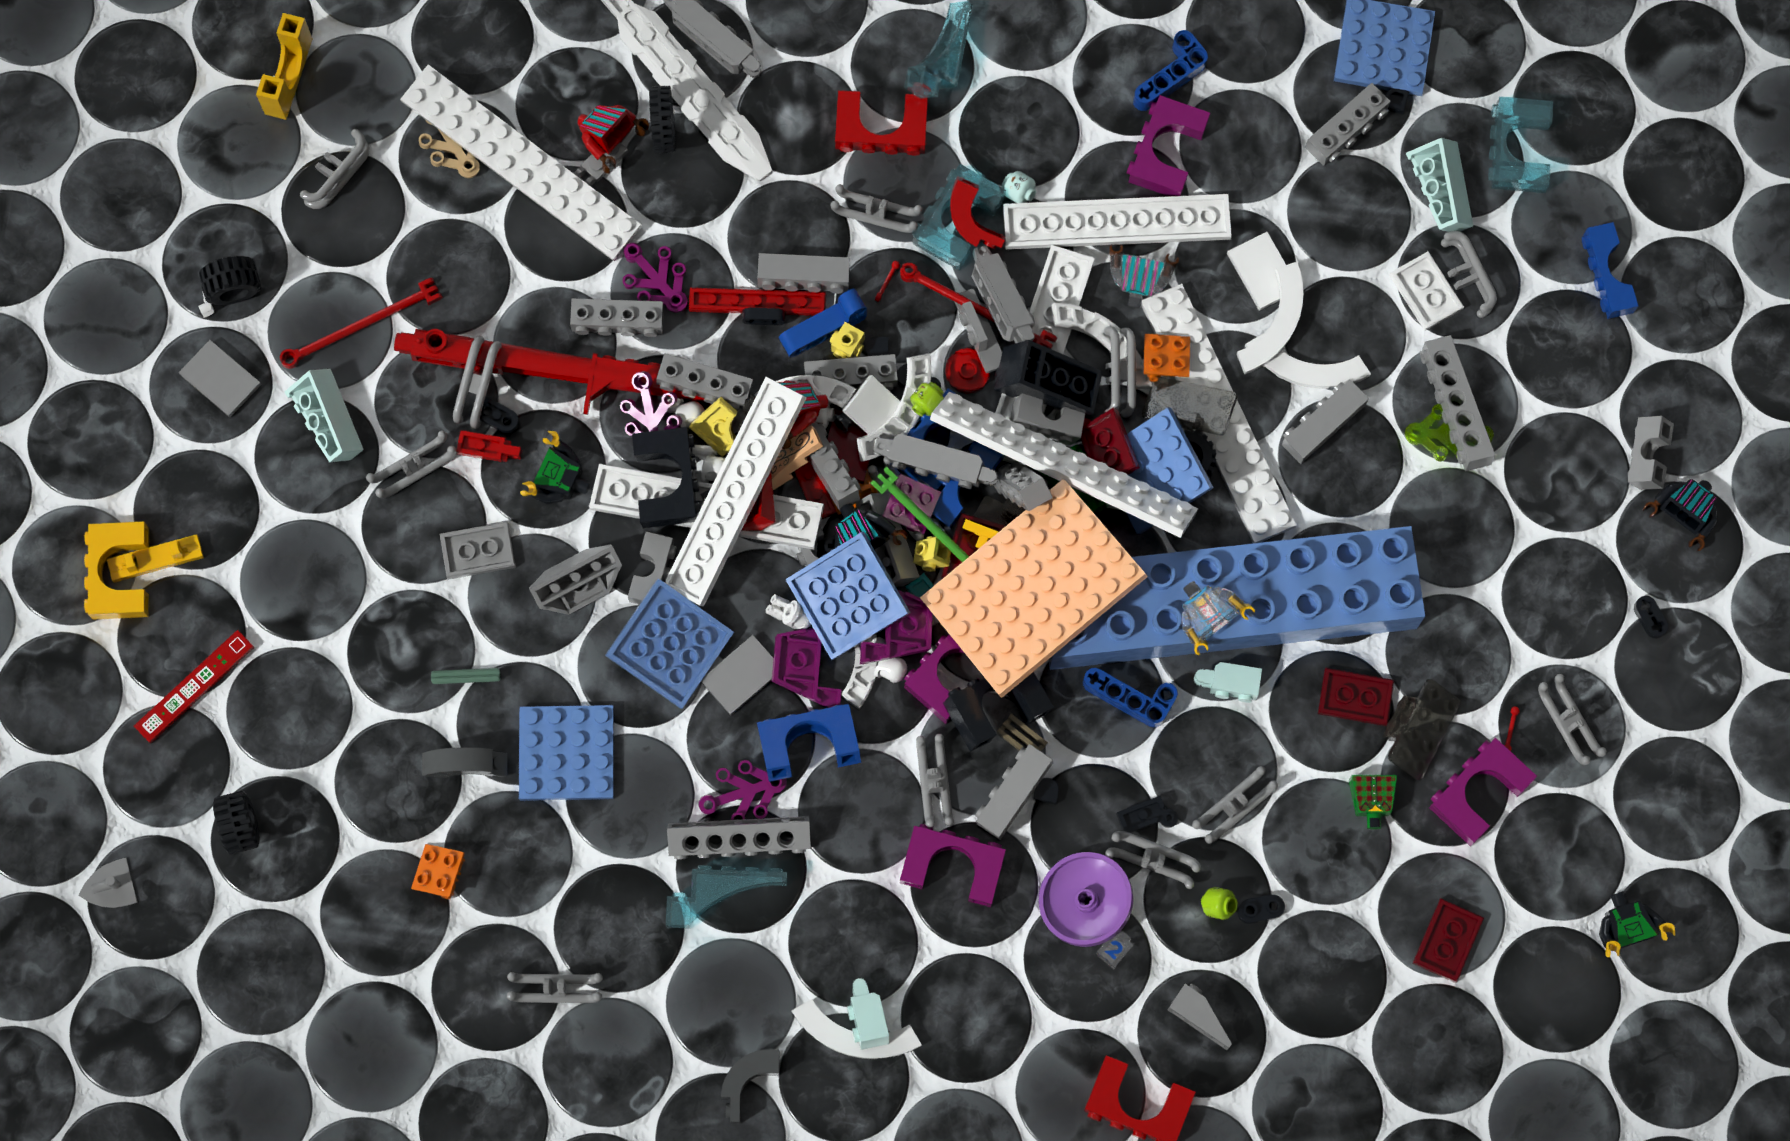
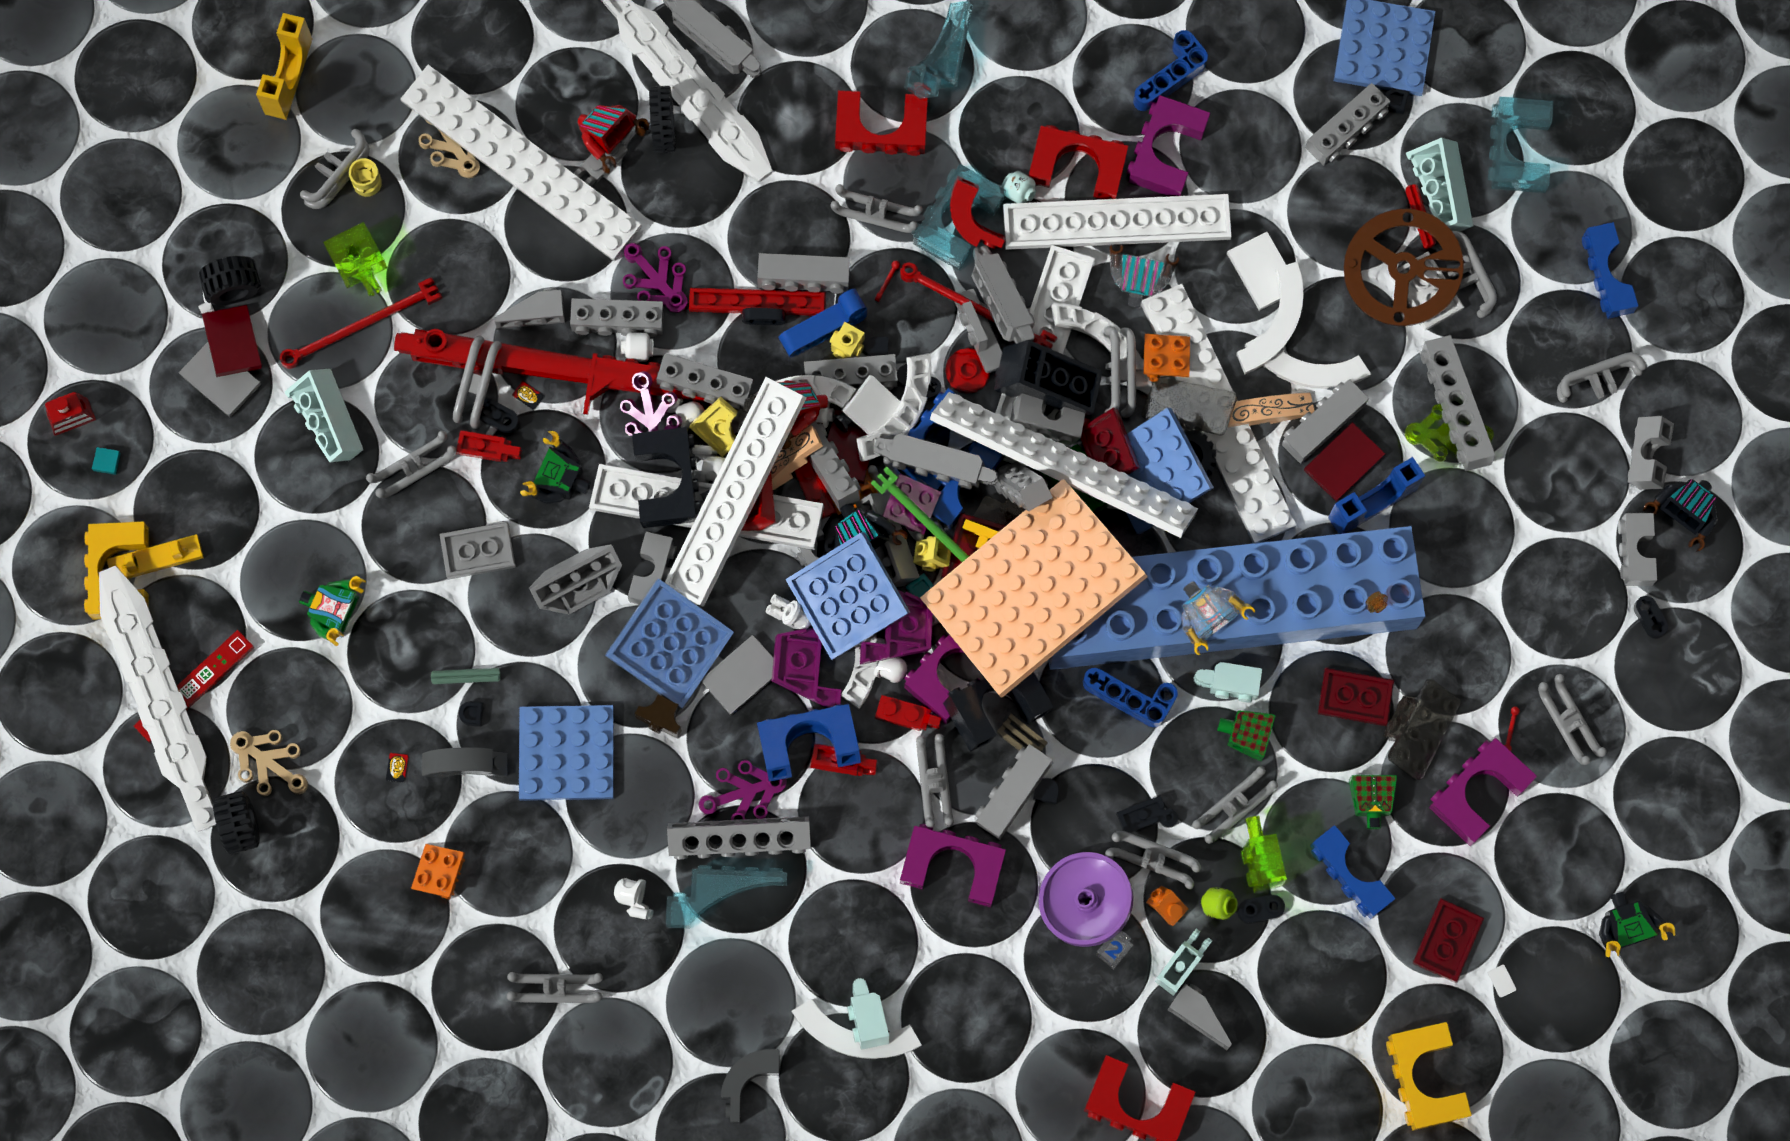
(69, 412): none -> red torso
(106, 460): none -> teal tile
(110, 886): light grey shield -> none
(155, 692): none -> white plate
(231, 341): none -> dark red tile
(265, 760): none -> tan plant
(332, 607): none -> torso
(356, 268): none -> clear neon green brick
(363, 172): none -> light yellow wheel
(396, 767): none -> sticker
(471, 713): none -> black tile
(528, 395): none -> sticker
(538, 309): none -> light grey slope
(631, 894): none -> white piece
(637, 346): none -> white head
(660, 716): none -> dark brown brick
(825, 759): none -> red hinge
(906, 714): none -> red hinge
(926, 398): lime head -> none
(1055, 143): none -> red arch
(1167, 905): none -> orange bracket
(1182, 964): none -> light aqua hinge
(1248, 732): none -> green torso
(1263, 858): none -> clear neon green brick
(1271, 409): none -> light nougat slope
(1344, 461): none -> dark red tile
(1356, 510): none -> blue arch
(1364, 241): none -> reddish brown piece
(1369, 896): none -> blue arch
(1376, 602): none -> clear orange plate
(1416, 203): none -> red axle
(1421, 1109): none -> yellow arch
(1502, 981): none -> white sticker
(1604, 369): none -> light grey piece
(1636, 568): none -> light grey arch

